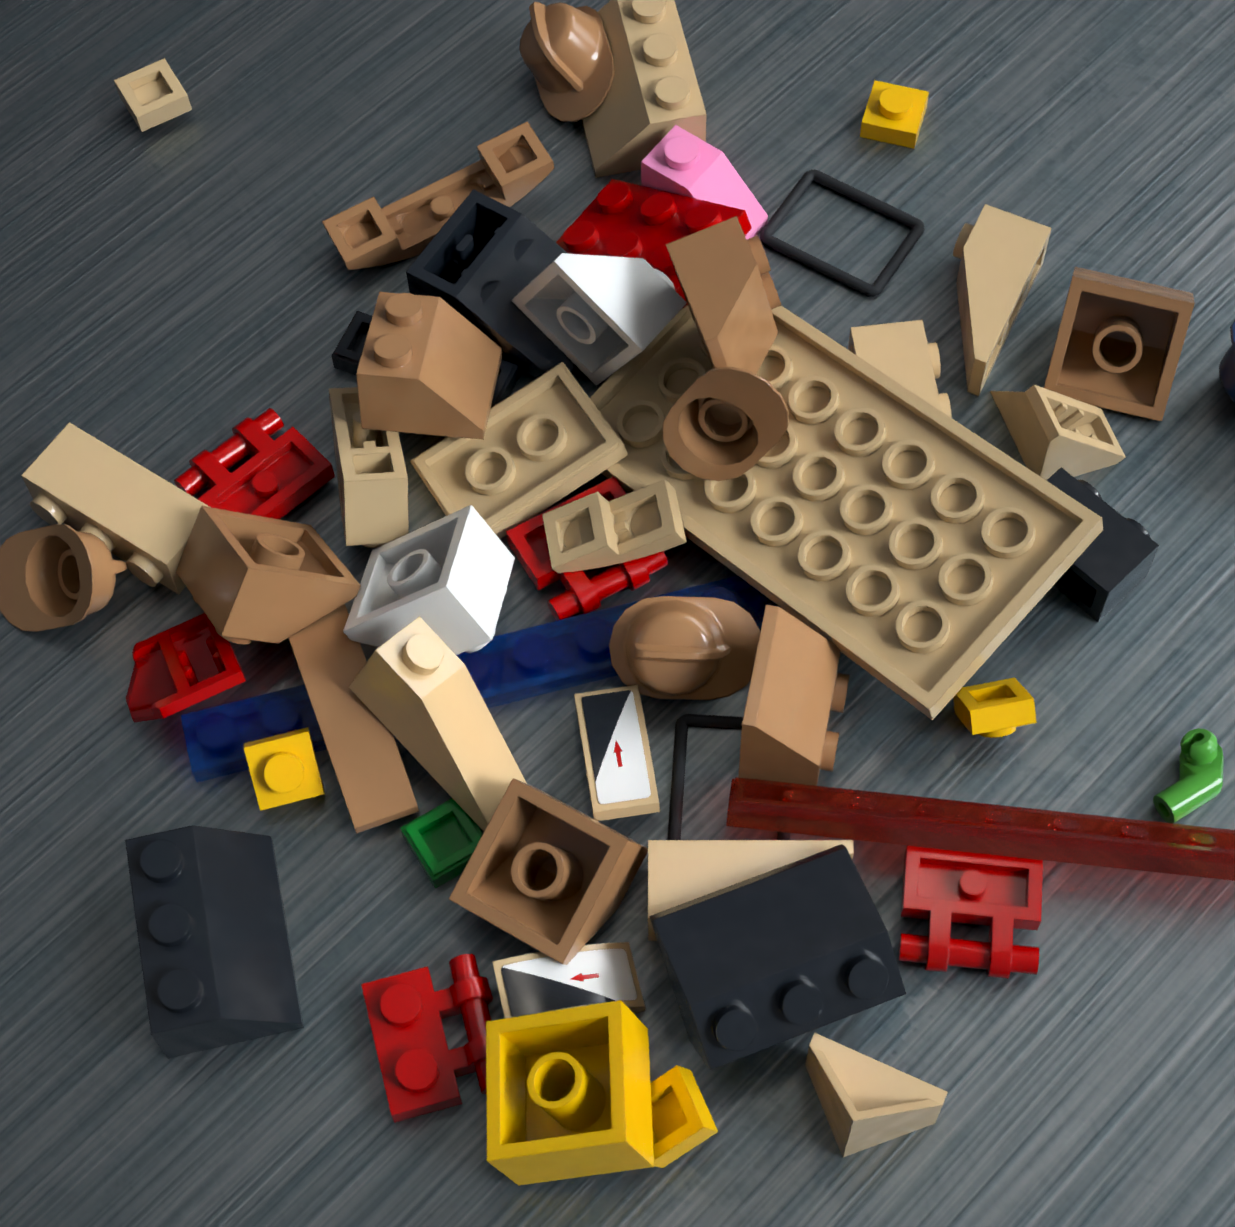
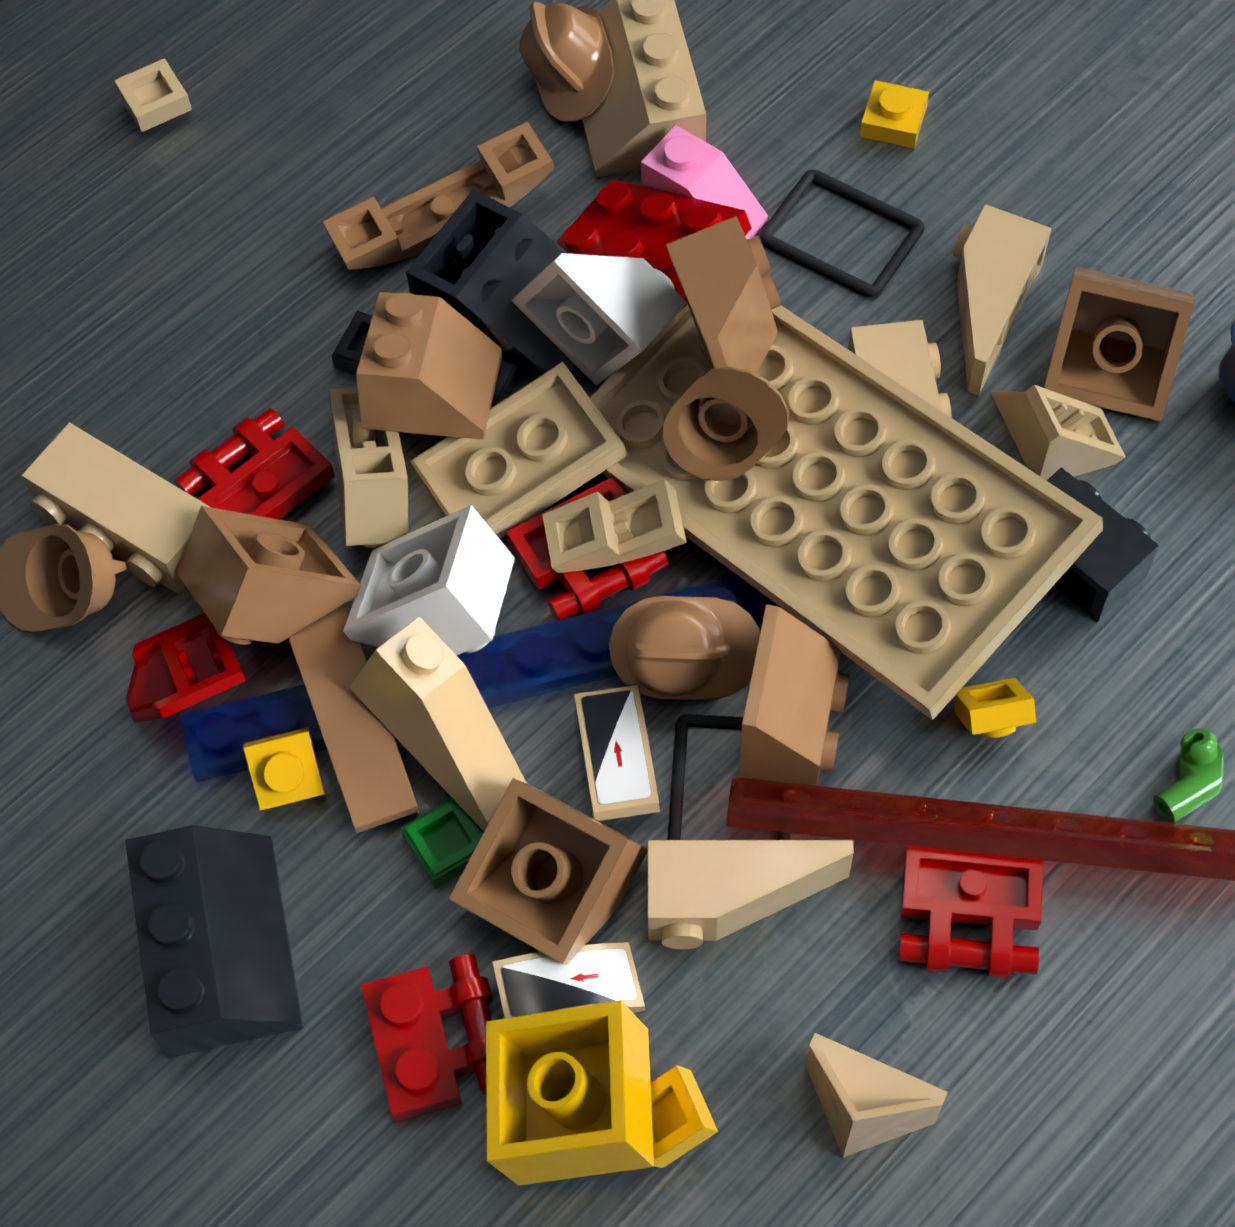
(777, 956): black slope -> none

